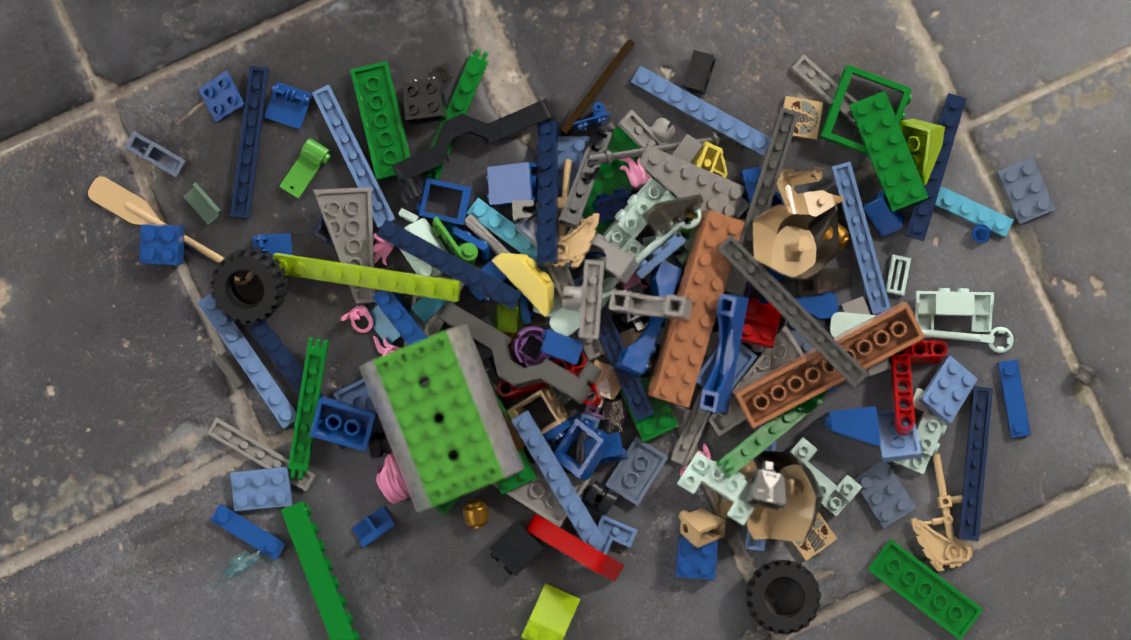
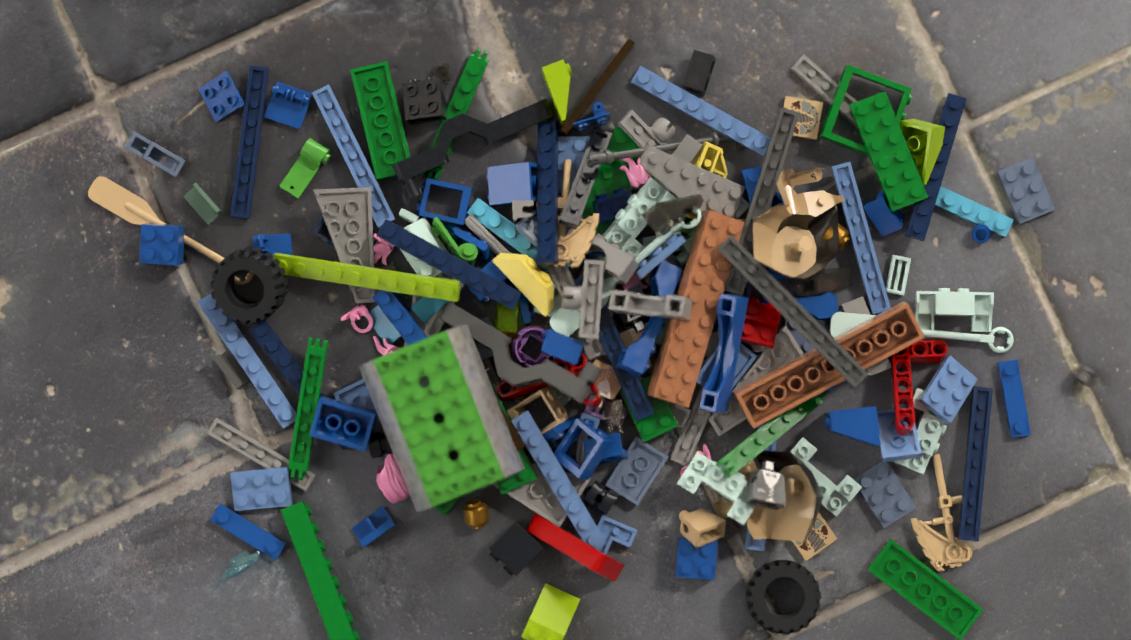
(557, 80): none -> lime slope

